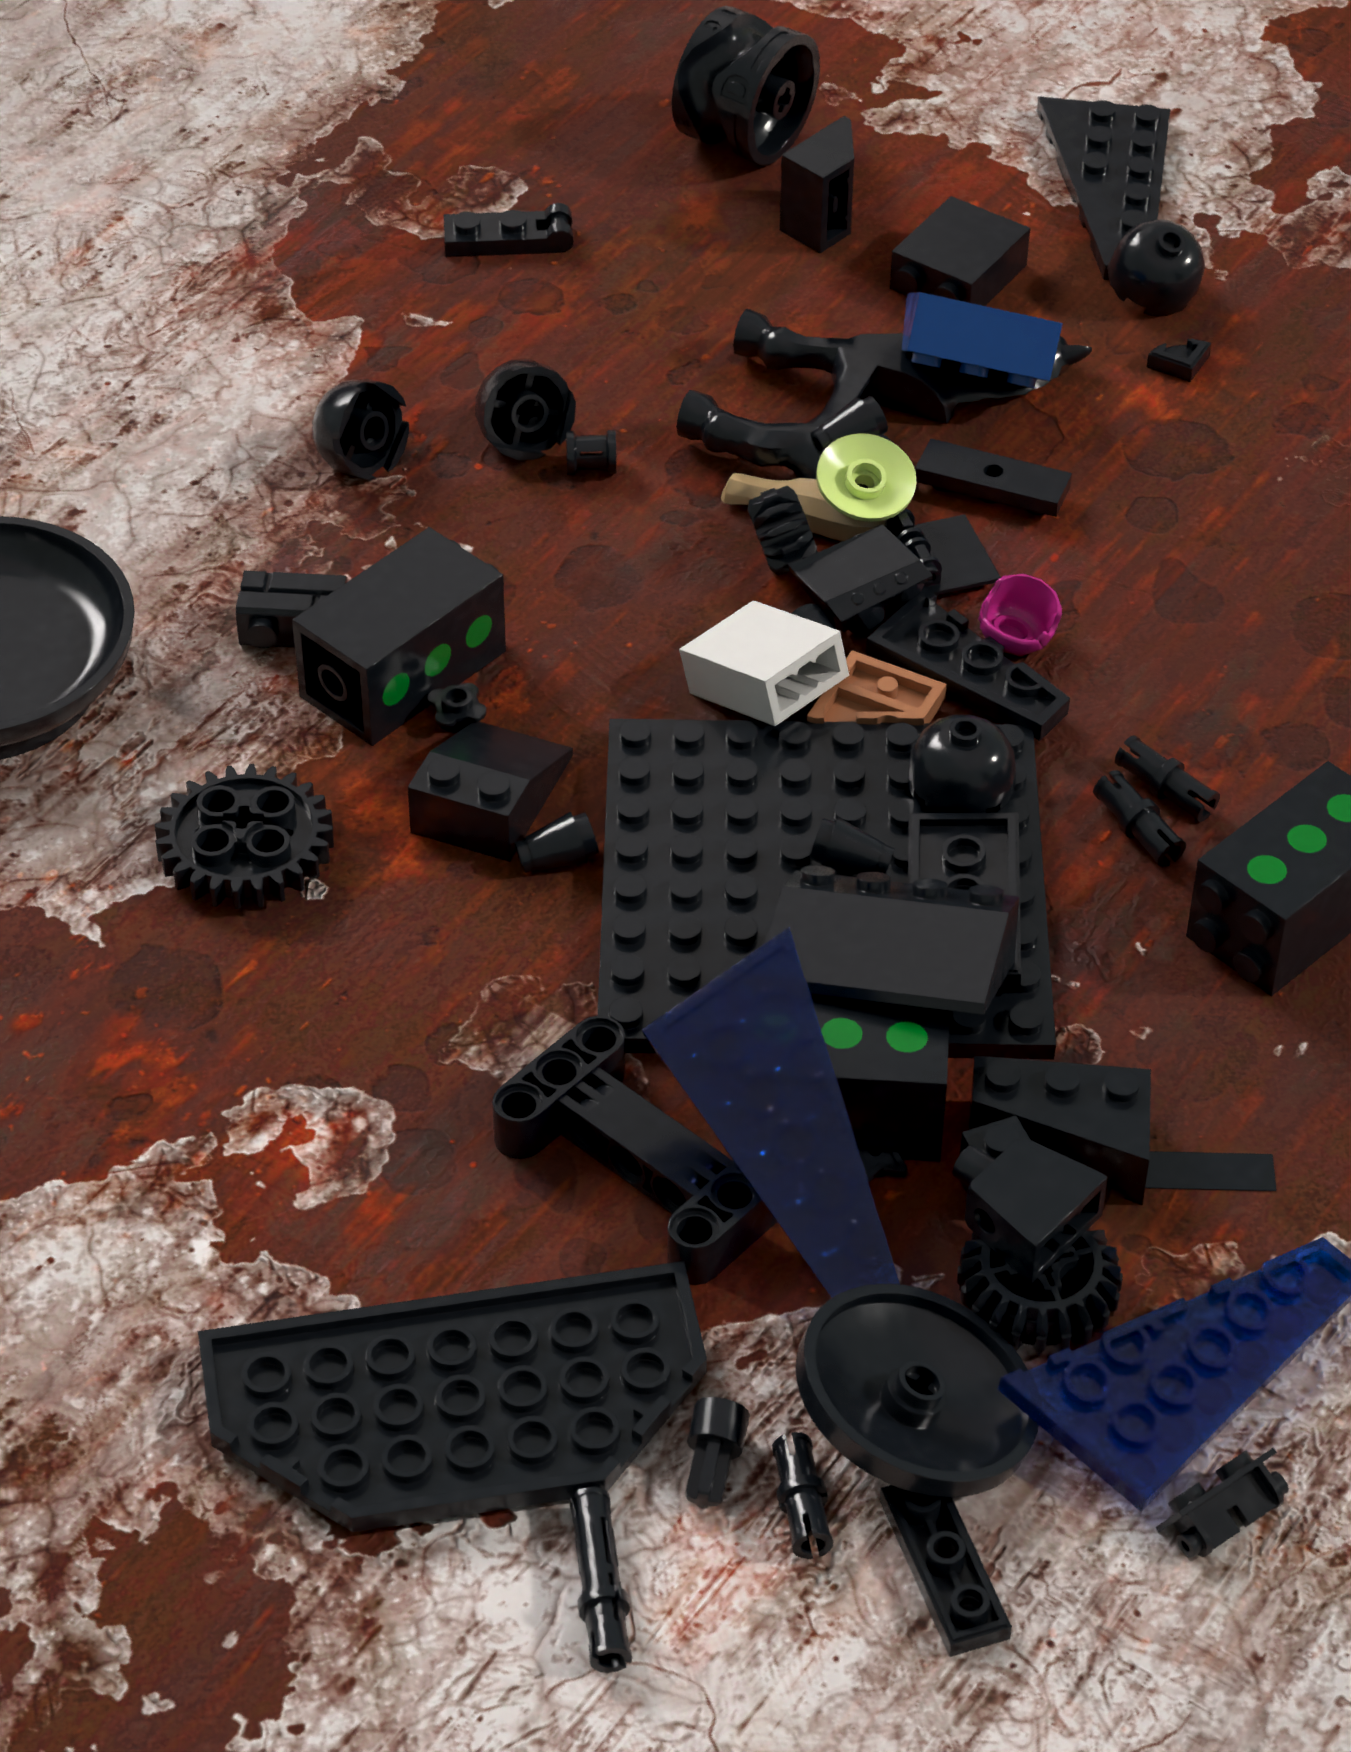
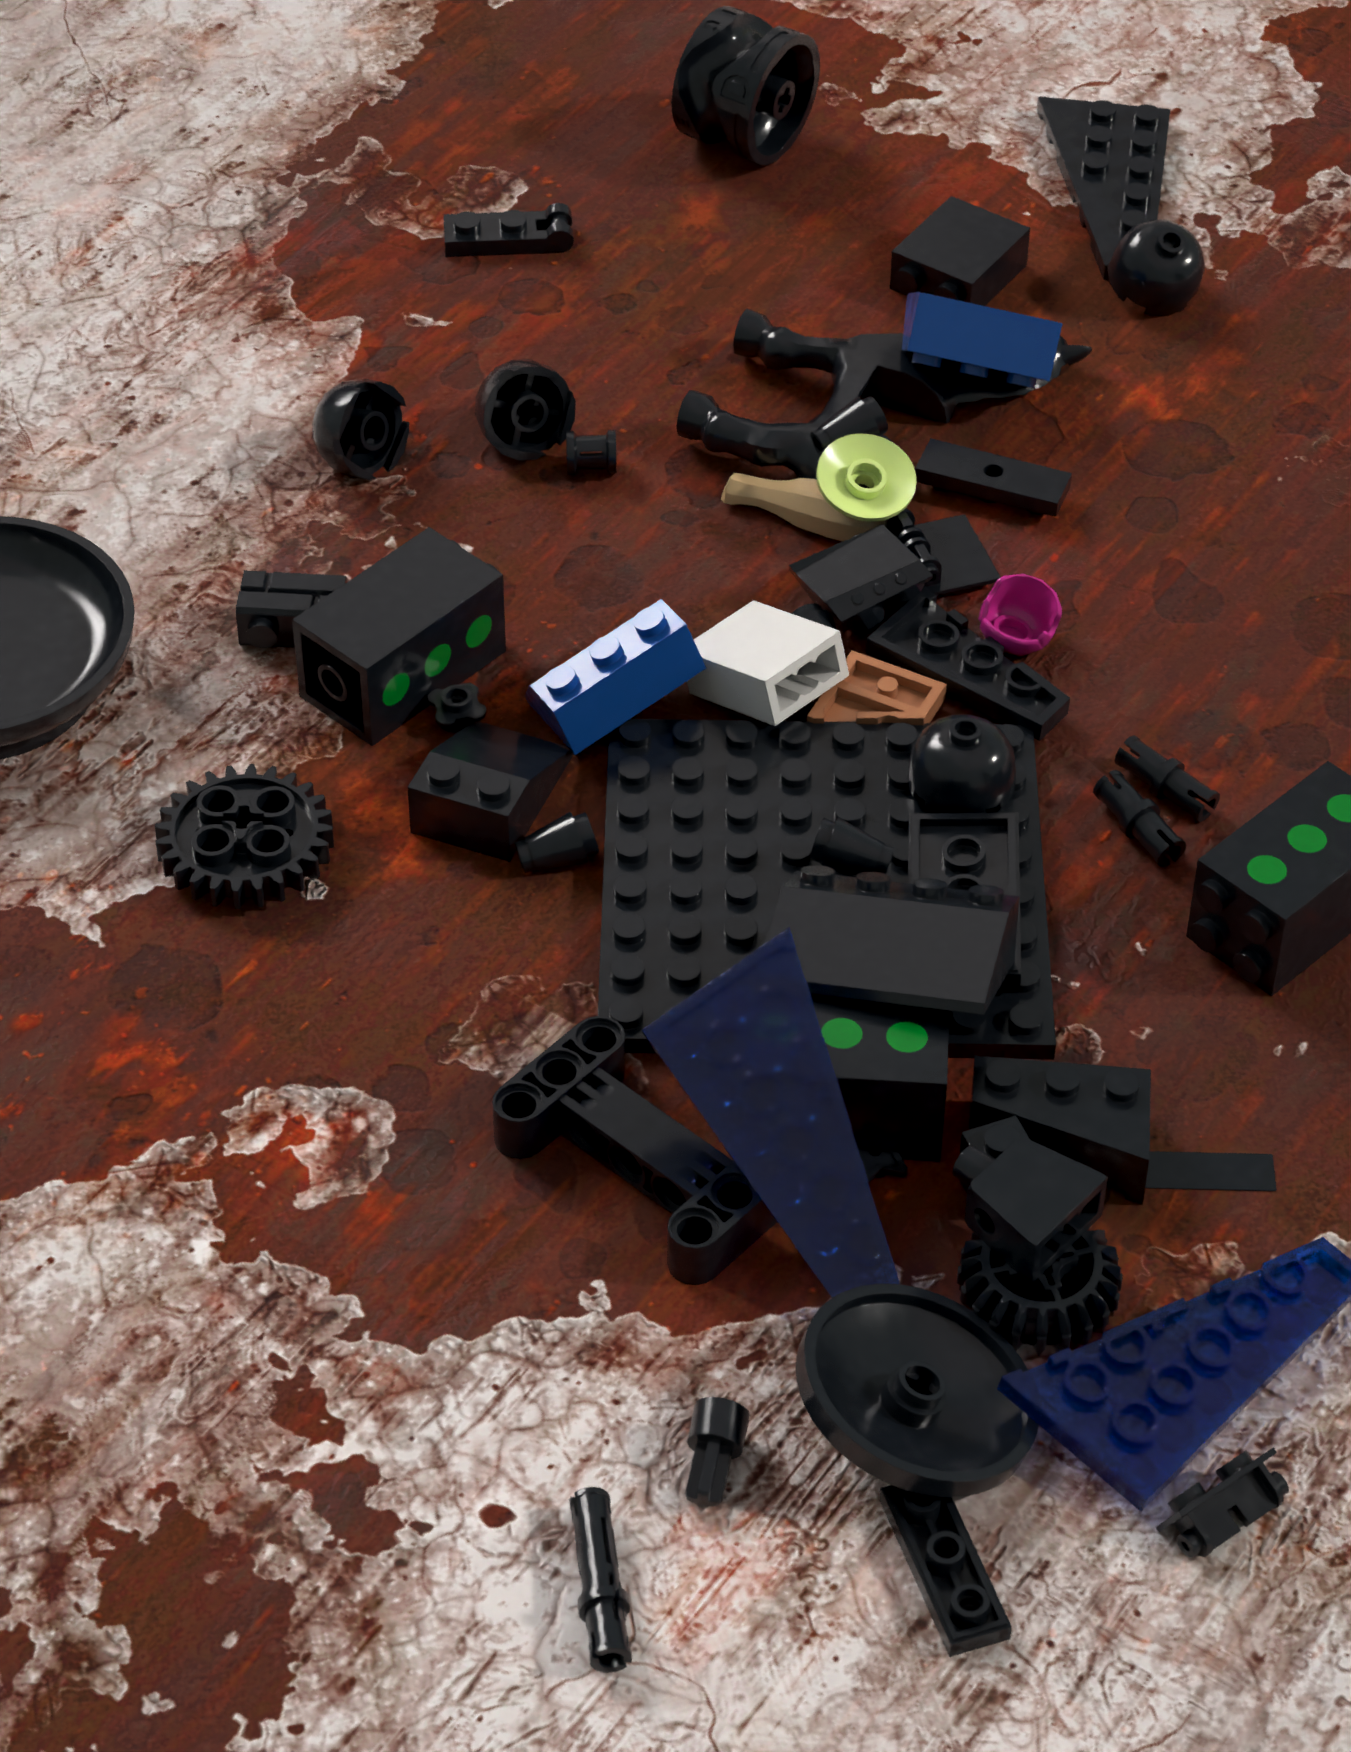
(456, 1394): black plate -> none
(616, 677): none -> blue slope
(781, 528): black gear -> none
(802, 1495): black pin -> none
(819, 187): black slope -> none
(1180, 360): black tile -> none

